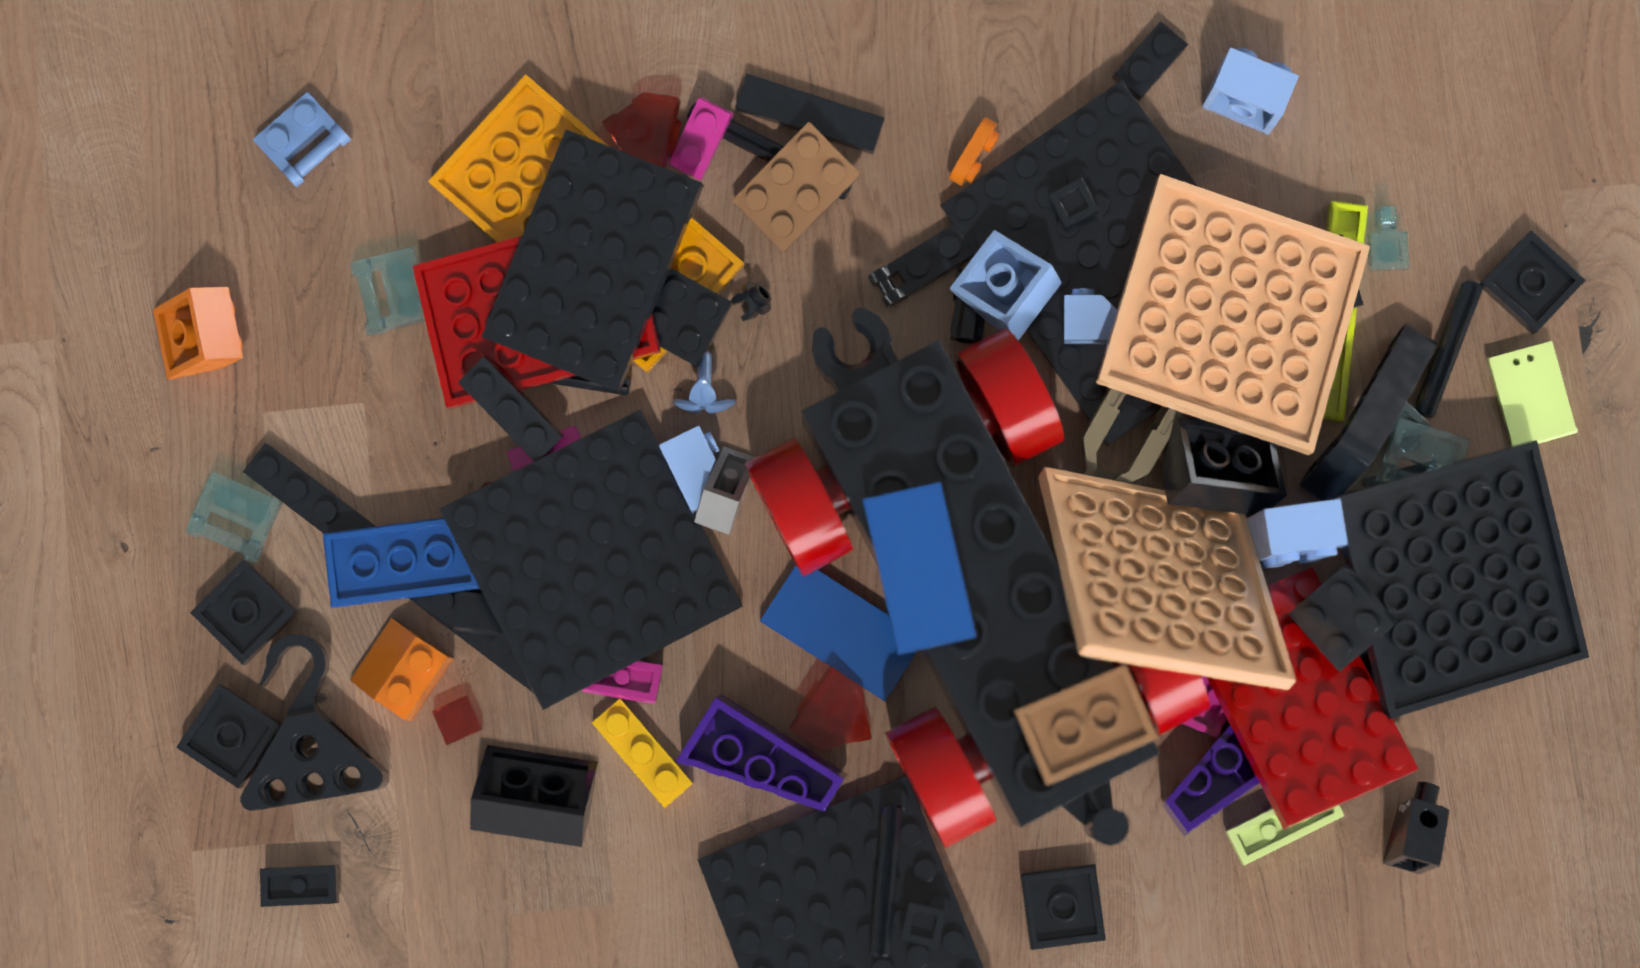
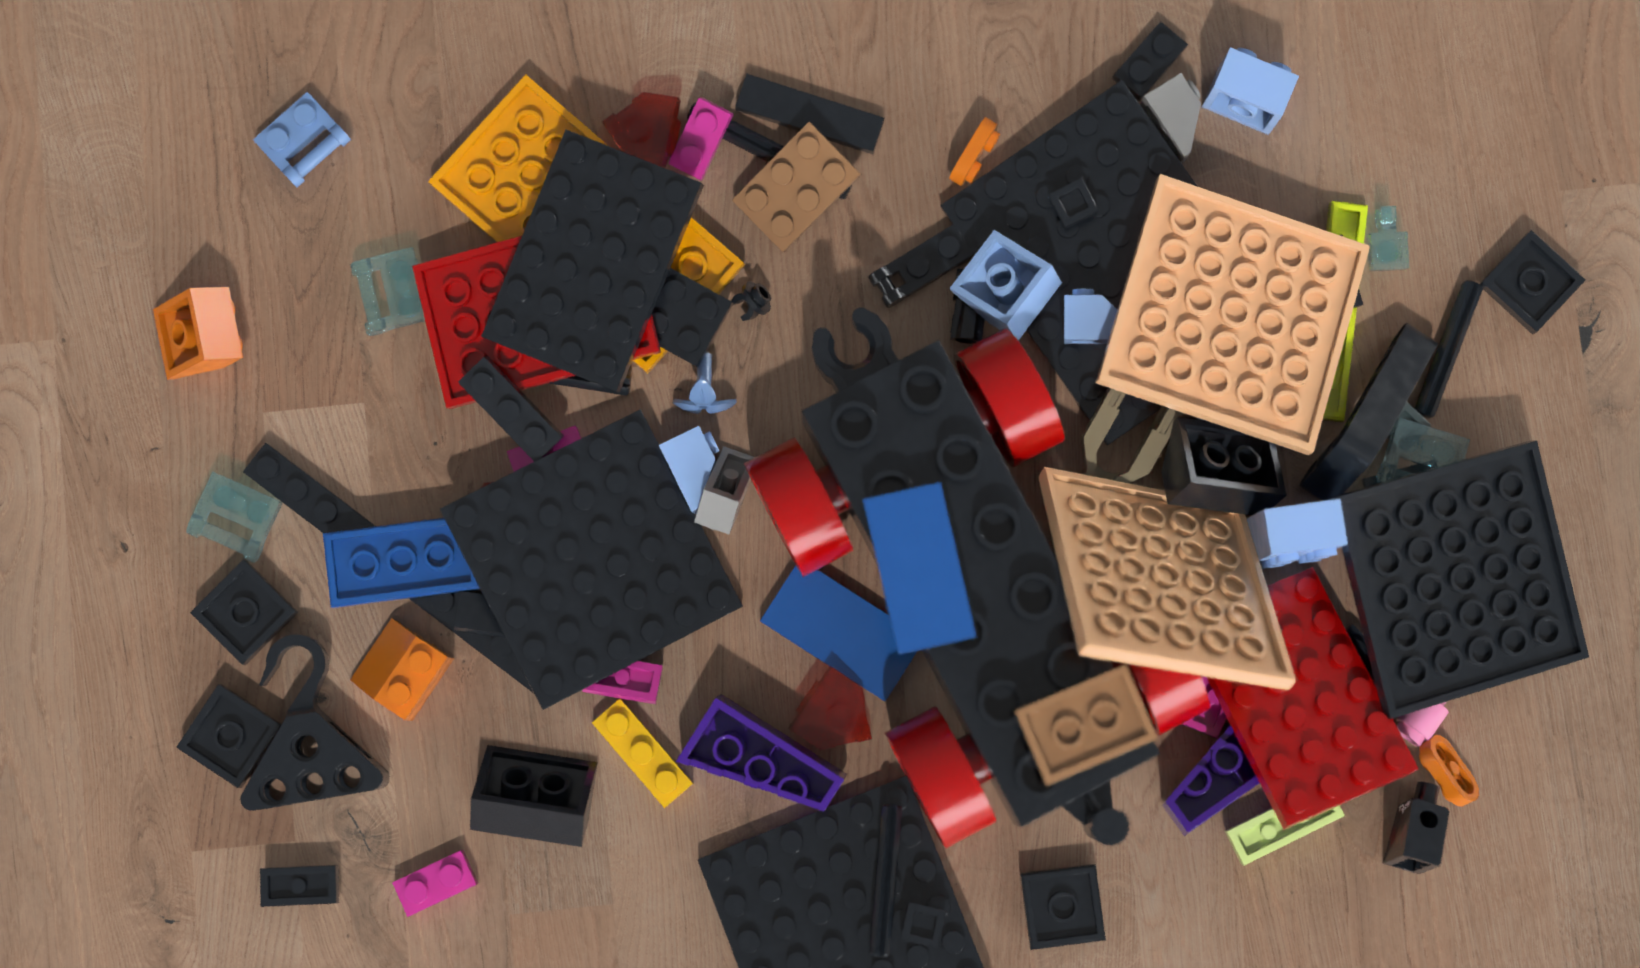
(435, 883): none -> dark pink plate
(457, 720): clear red tile -> none
(1174, 113): none -> light grey slope
(1343, 617): black plate -> none
(1421, 724): none -> bright pink brick
(1448, 771): none -> orange plate
(1532, 394): yellowish green container -> none

